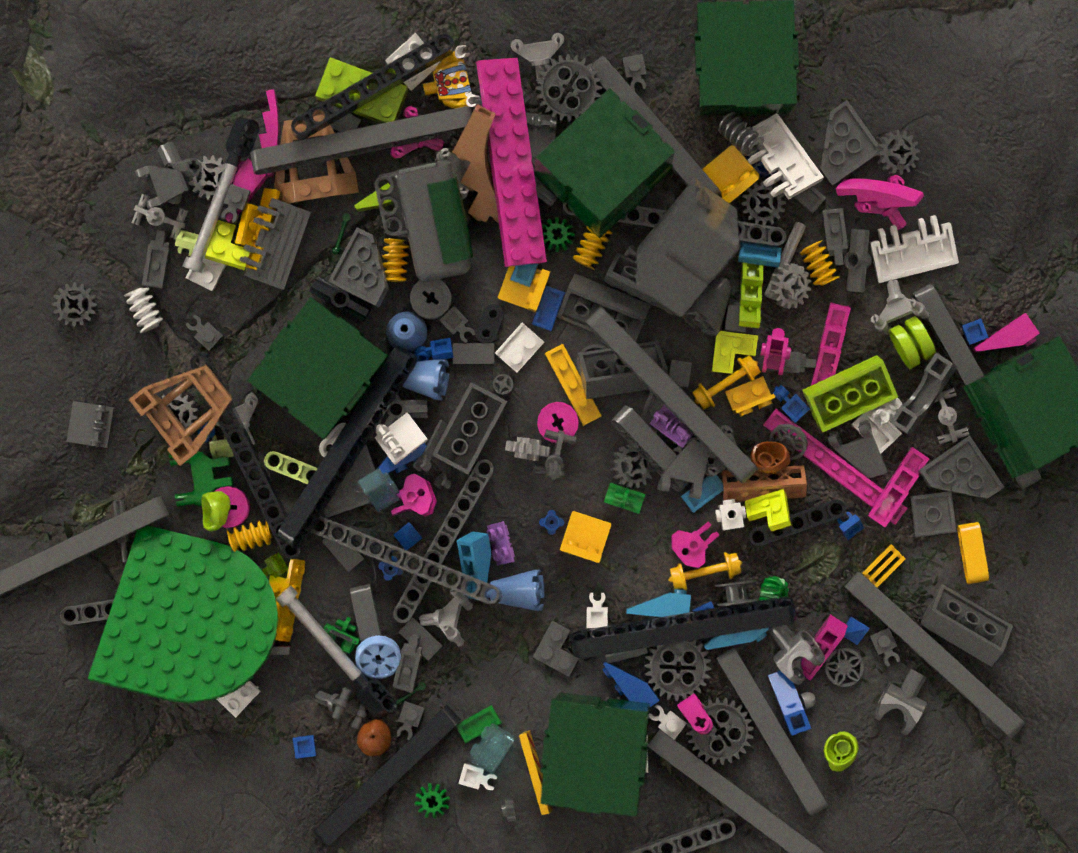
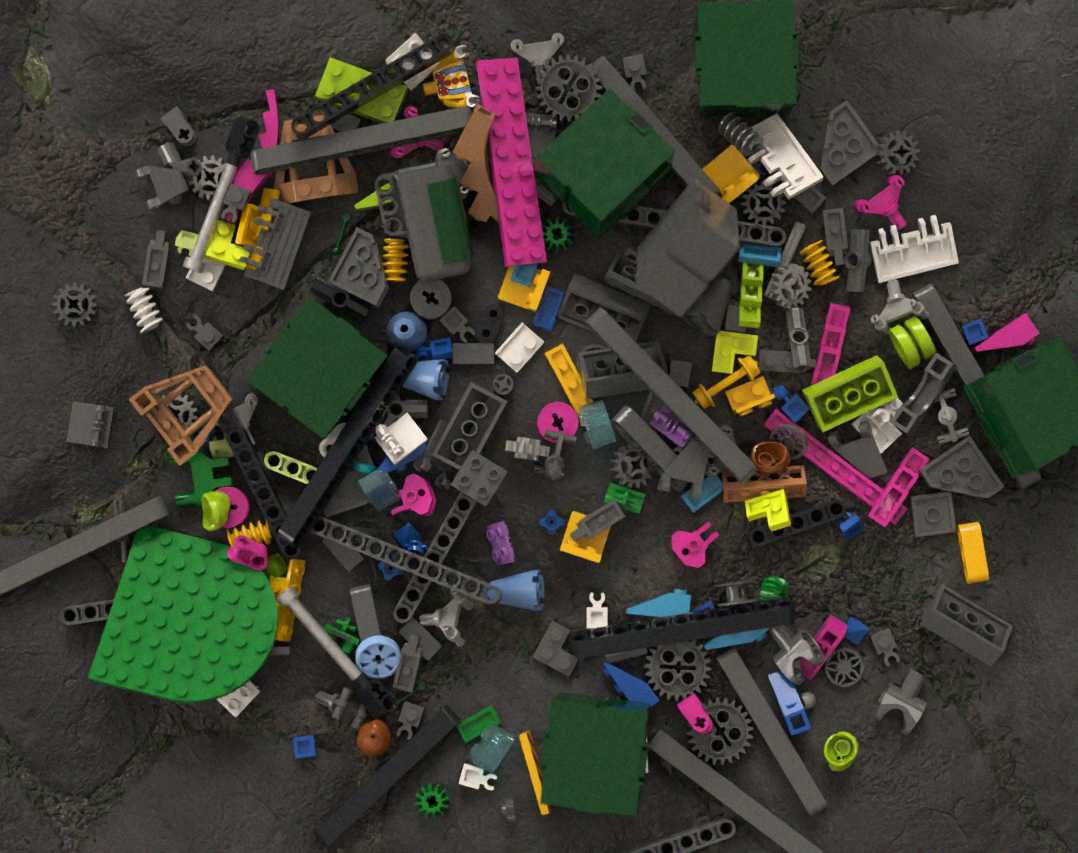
(156, 216): light grey axle -> none
(177, 125): none -> dark grey piece
(249, 553): none -> dark pink piece
(364, 467): none -> teal tile
(416, 547): none -> blue plate
(475, 557): dark azure slope -> none
(479, 478): none -> dark grey hinge
(590, 249): yellow piece -> none
(597, 424): none -> clear light blue brick
(598, 520): none -> dark grey hinge
(670, 723): white plate -> none
(731, 564): yellow piece -> none
(734, 522): white brick -> none
(775, 351): dark pink hinge -> none
(799, 350): none -> dark grey piece
(883, 192): dark pink slope -> none
(896, 553): yellow tile -> none
(935, 655): dark grey beam -> none

